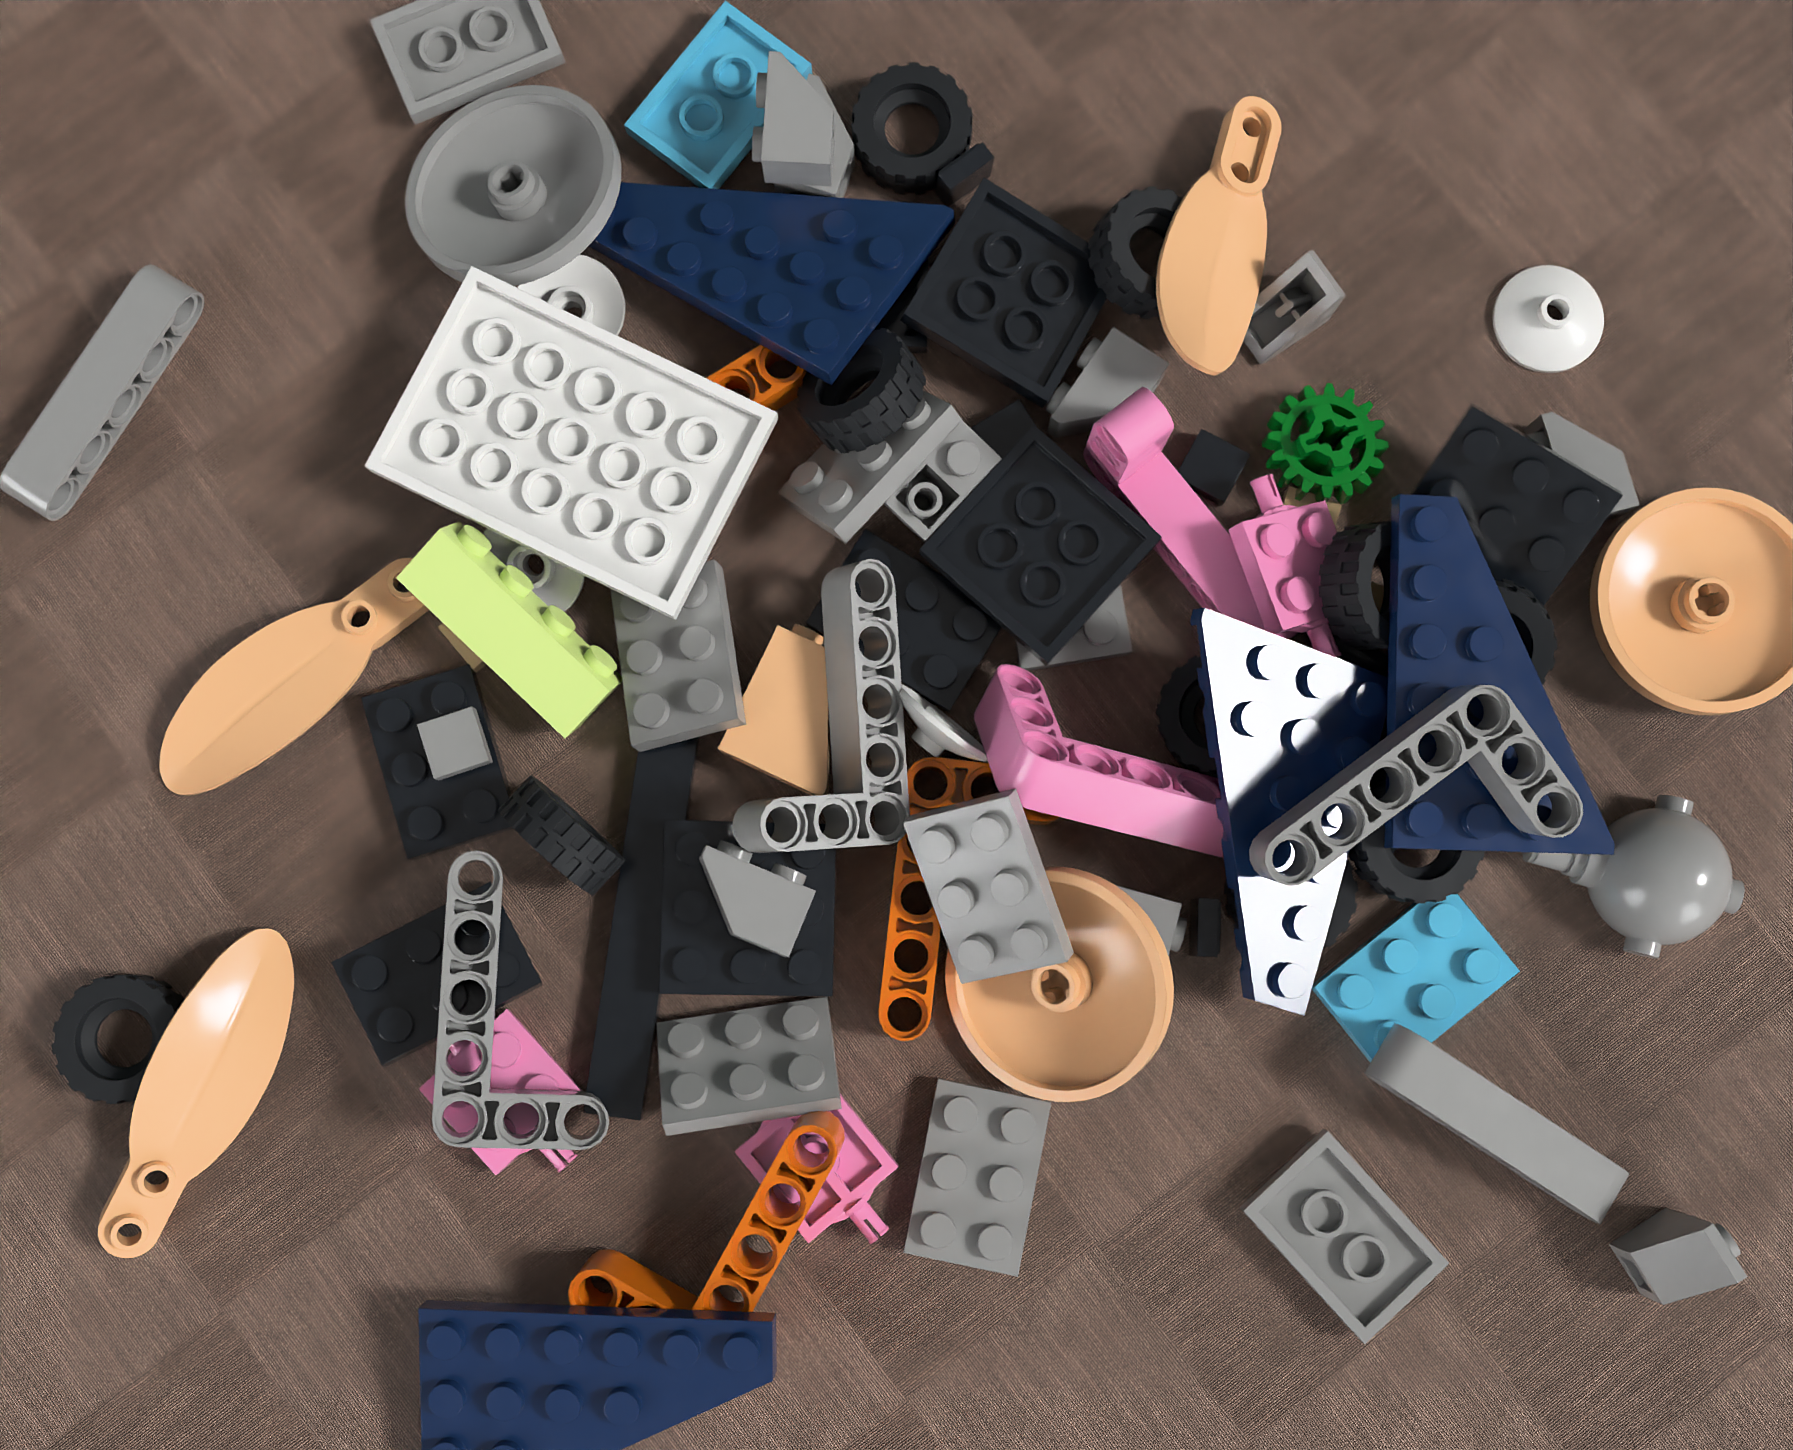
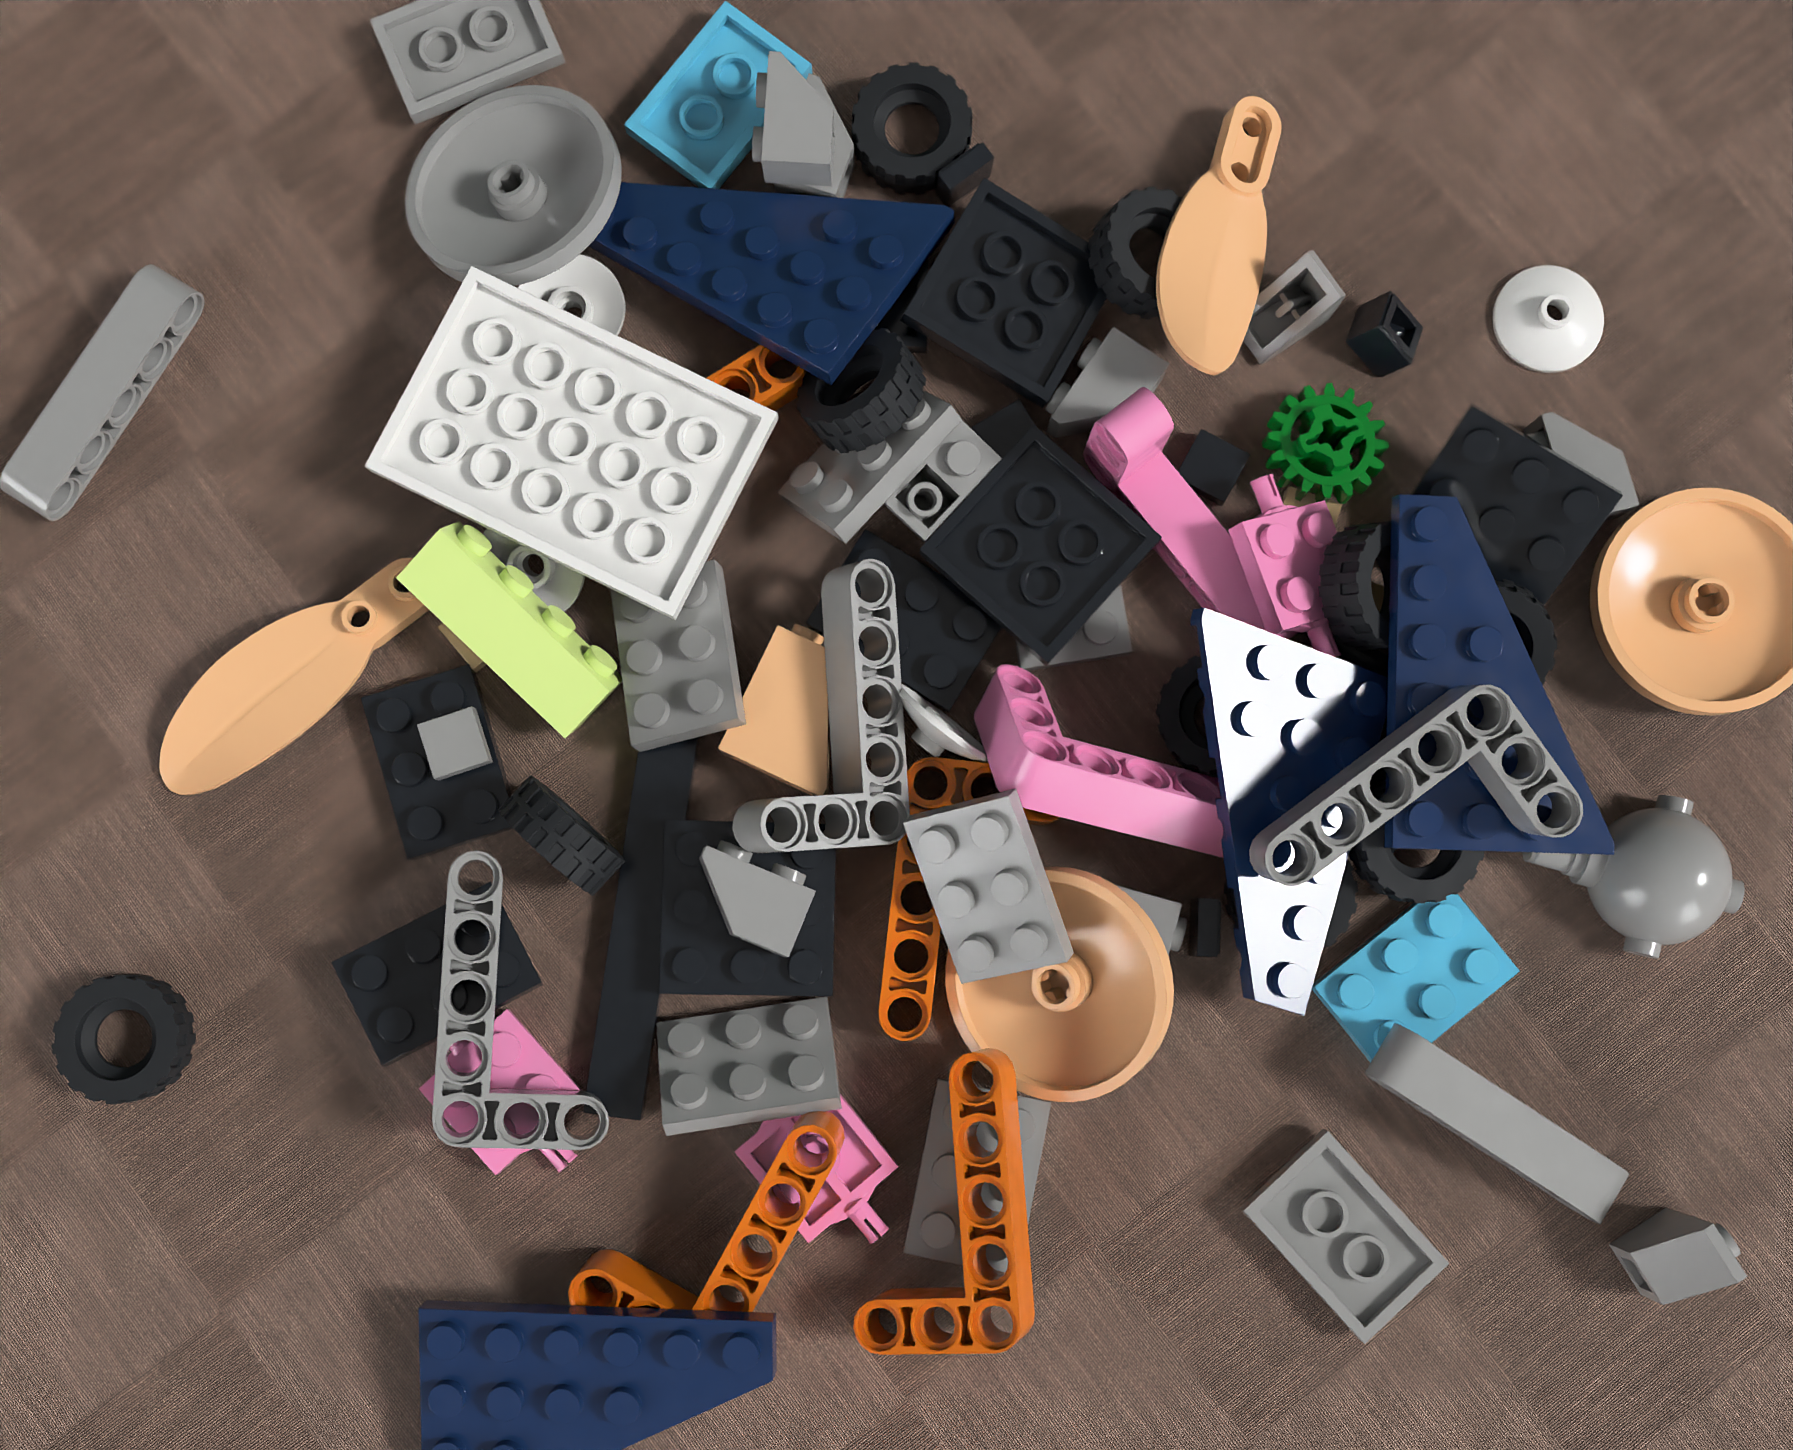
(201, 1083): light nougat plant -> none
(978, 1227): none -> orange beam
(1384, 334): none -> black slope

